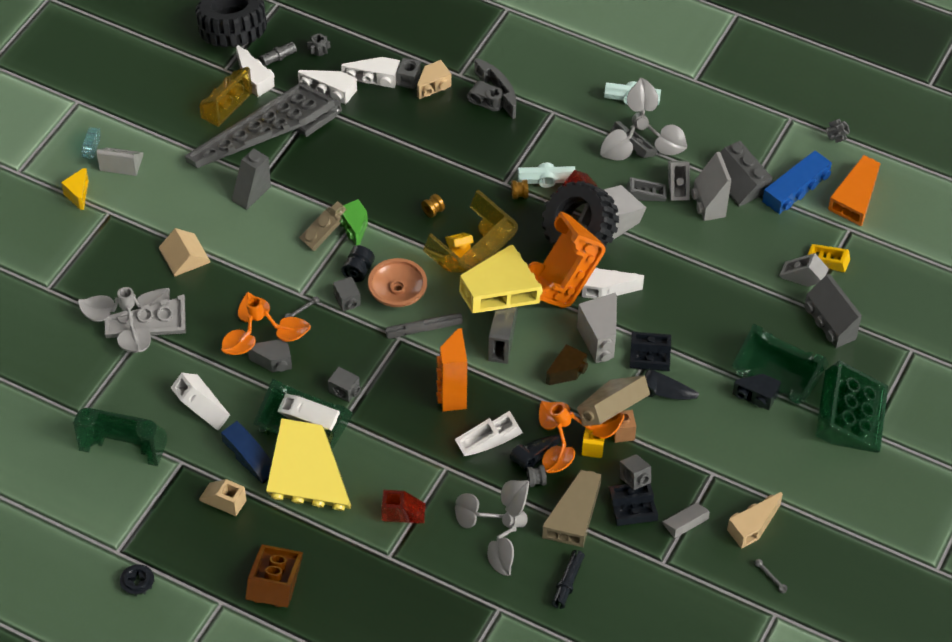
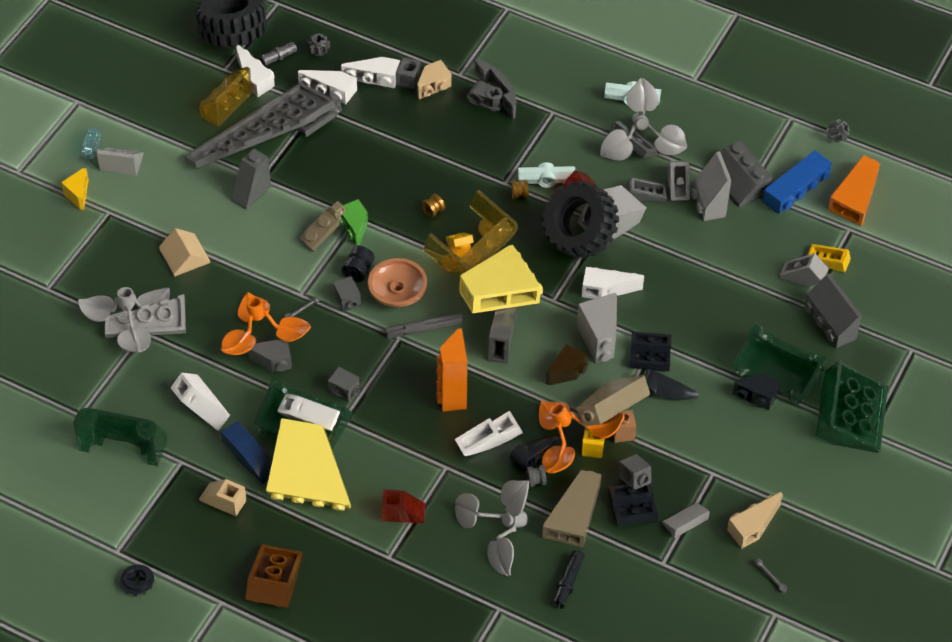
(568, 262): orange windscreen -> none

